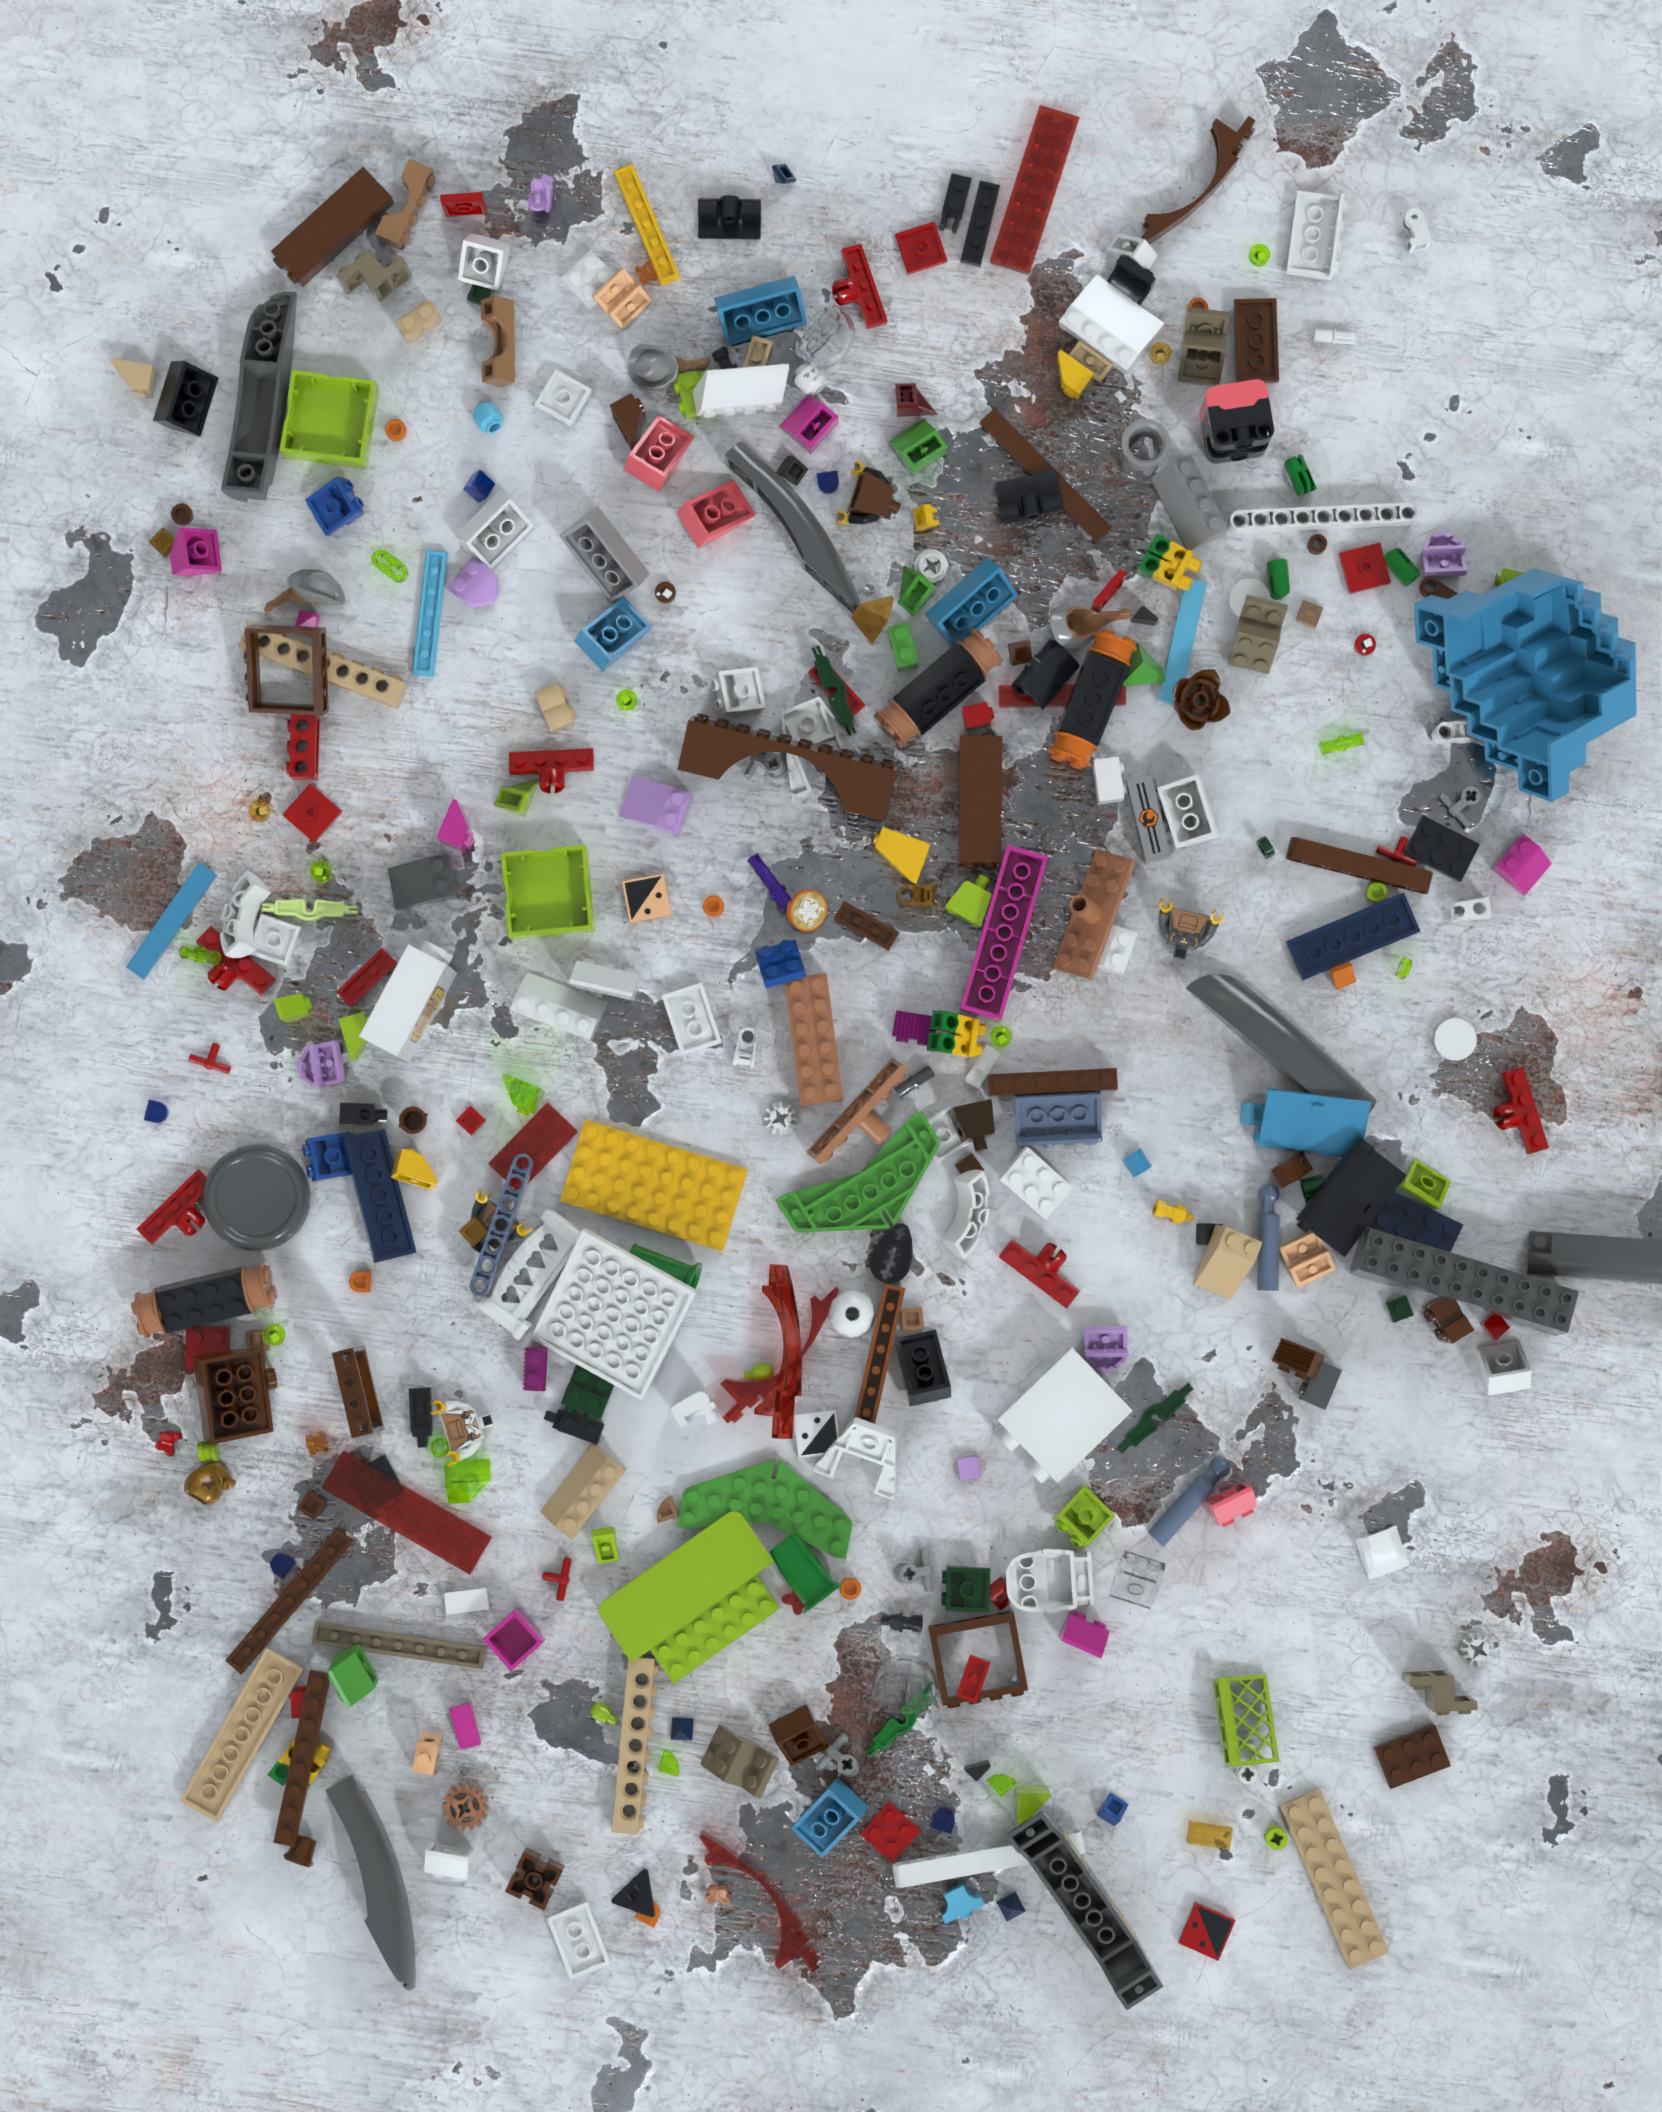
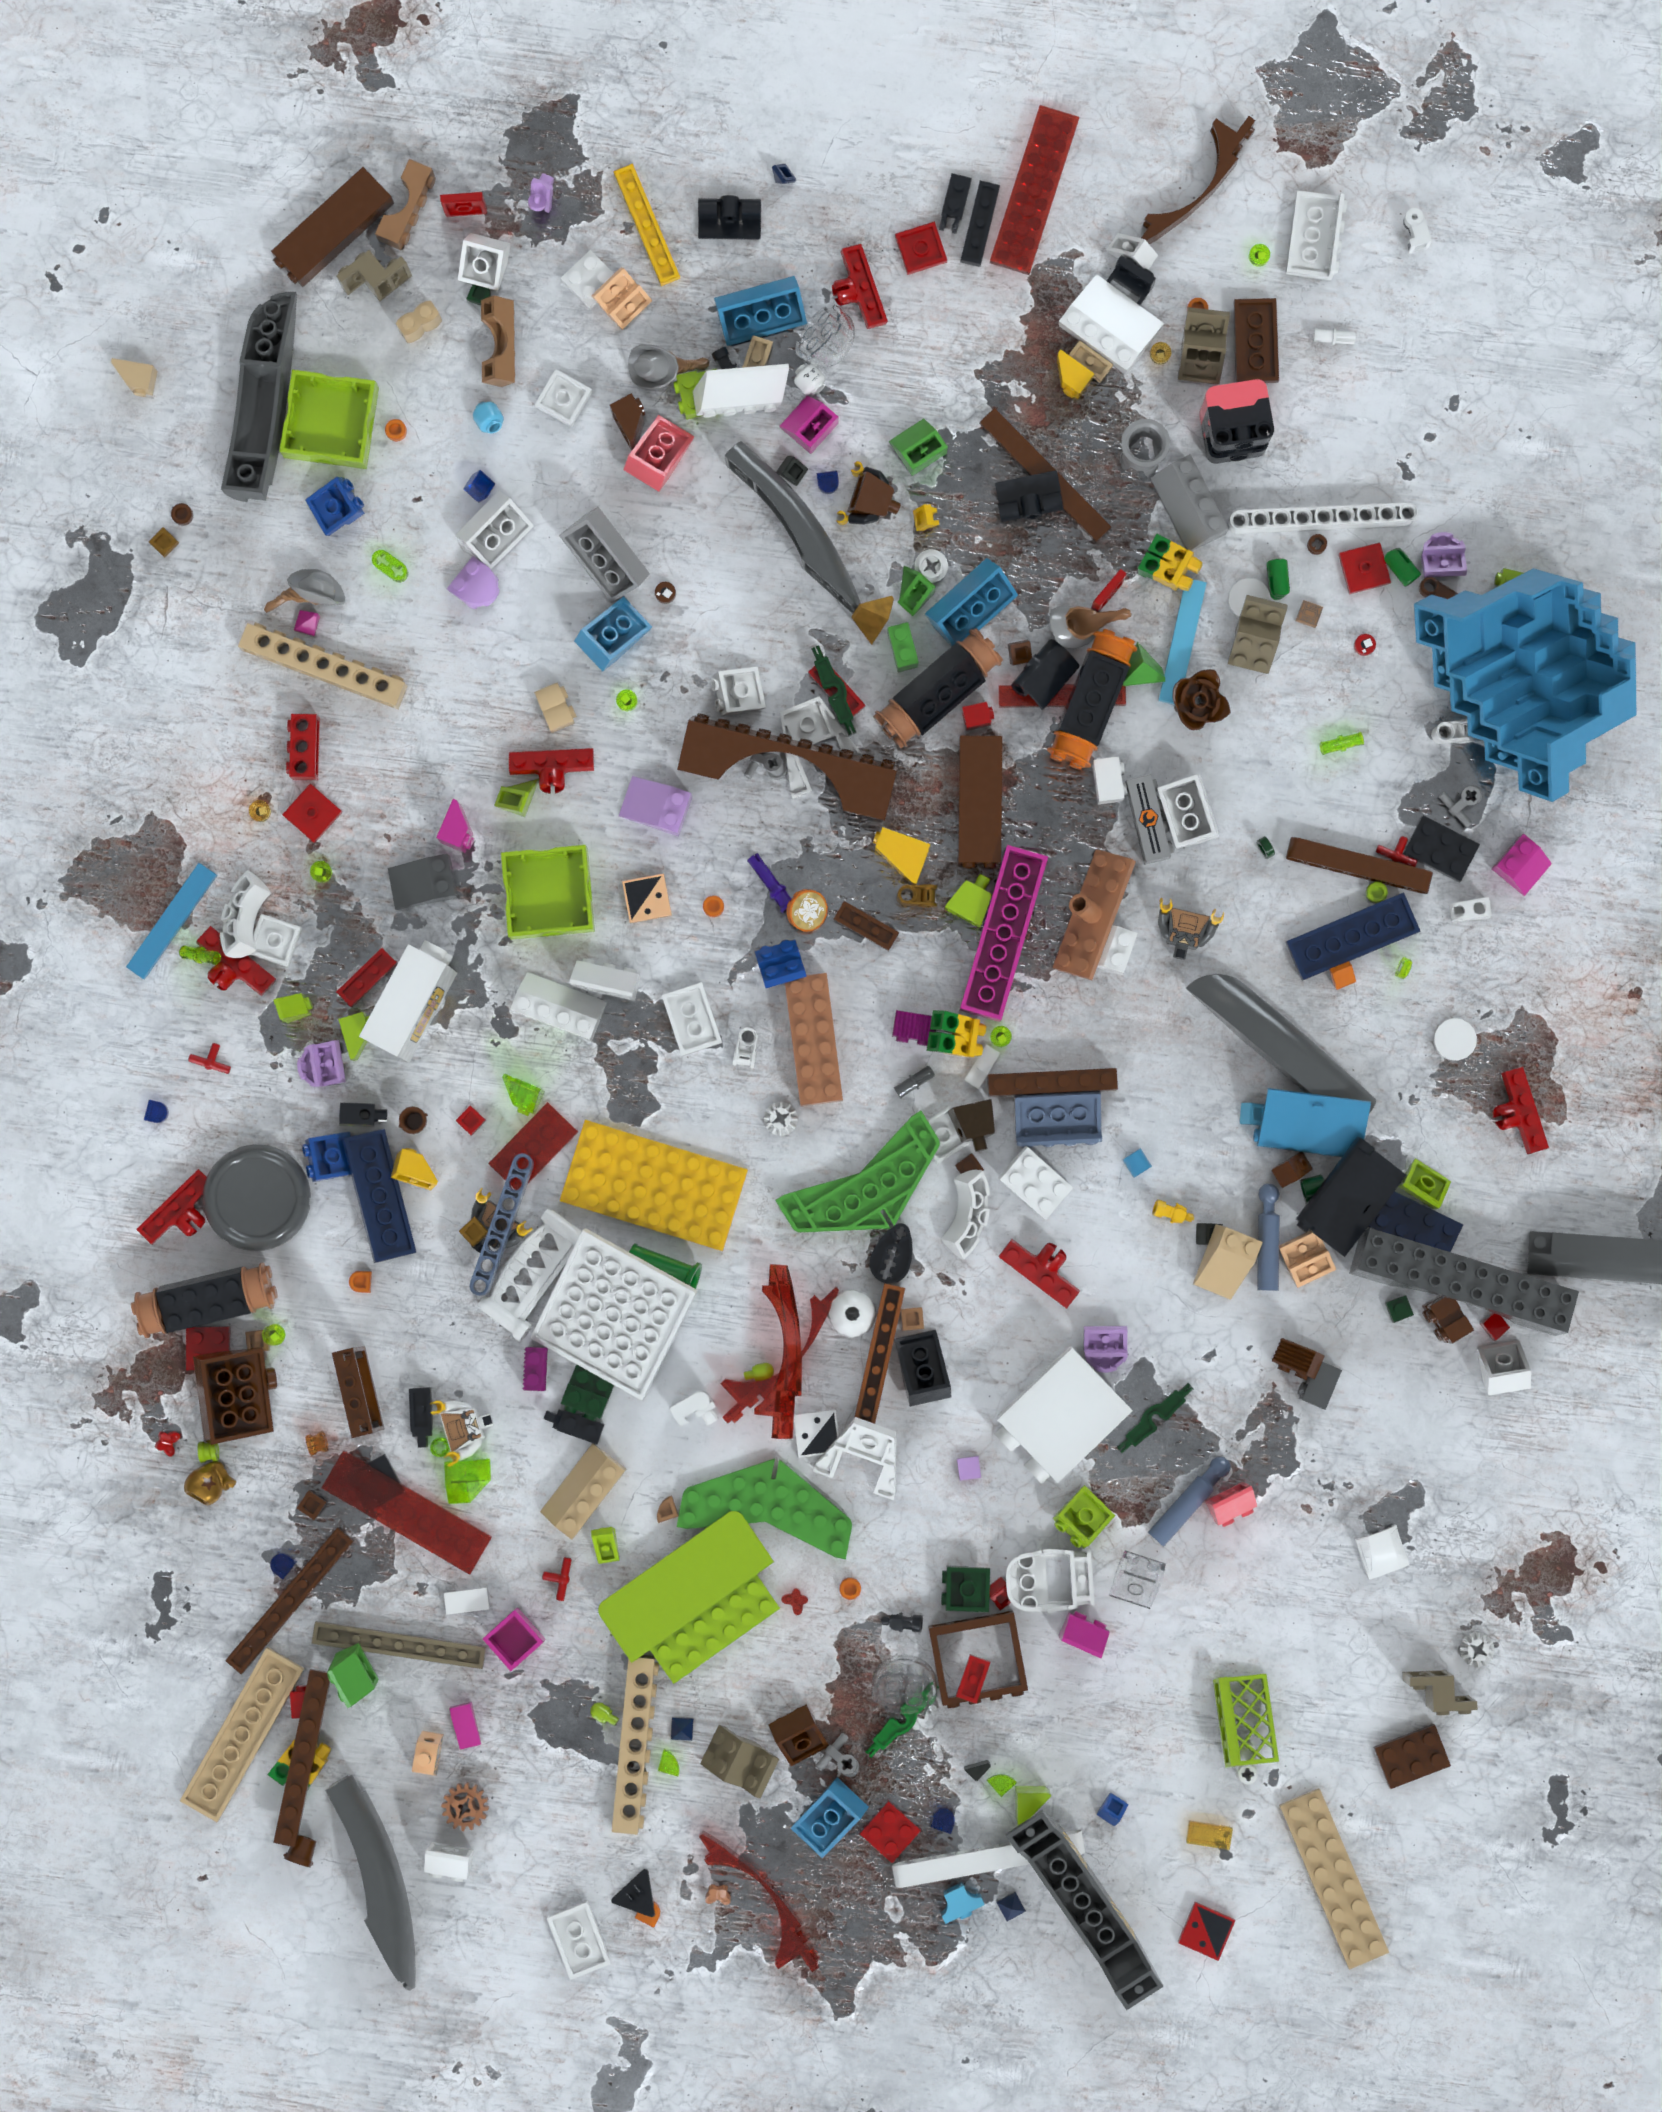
(185, 398): black slope -> none
(195, 552): dark pink slope -> none
(298, 908): yellowish green piece -> none
(319, 667): reddish brown window -> none
(430, 613): medium azure tile -> none
(522, 1882): reddish brown brick -> none
(646, 273): clear orange wheel -> none
(715, 513): coral slope -> none
(803, 1572): green piece -> none
(860, 1114): nougat plate -> none
(911, 401): dark red slope -> none
(913, 1572): light grey piece -> none
(1145, 617): pearl dark grey slope -> none
(1272, 1834): lime wheel -> none
(1299, 475): green arm -> none

